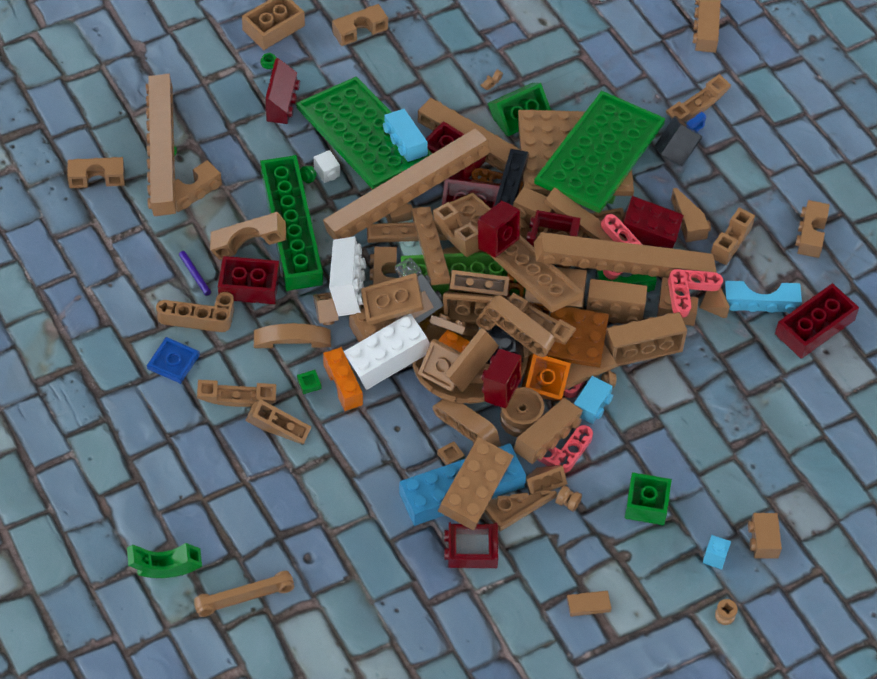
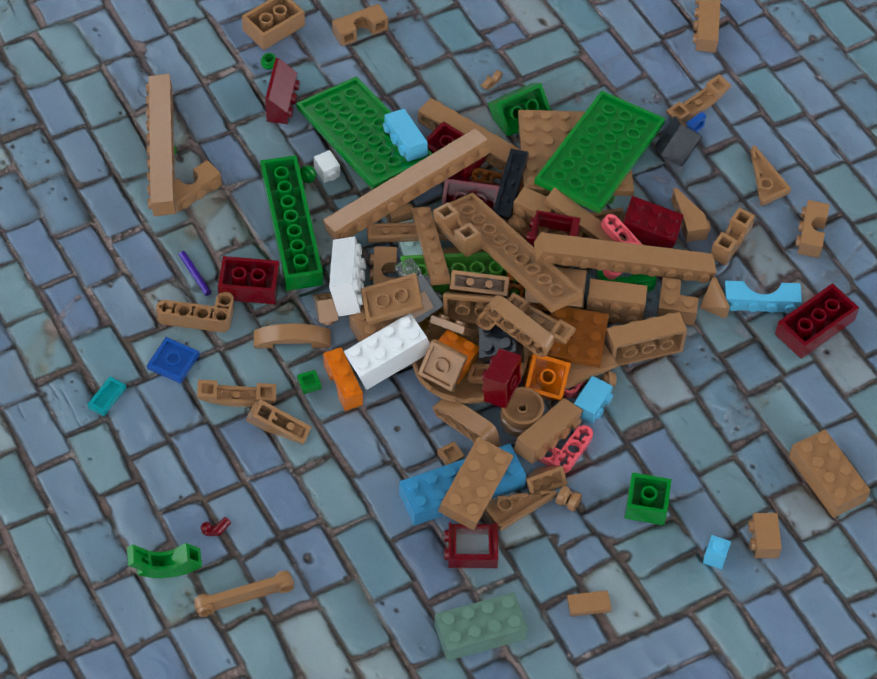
(83, 169): medium nougat arch -> none
(106, 396): none -> teal tile
(215, 530): none -> dark red arm
(229, 239): medium nougat arch -> none
(471, 359): medium nougat tile -> none
(480, 626): none -> sand green brick
(498, 229): dark red brick -> none
(712, 283): coral beam -> none
(722, 615): medium nougat wheel -> none
(768, 180): none -> medium nougat wing
(829, 473): none -> medium nougat brick

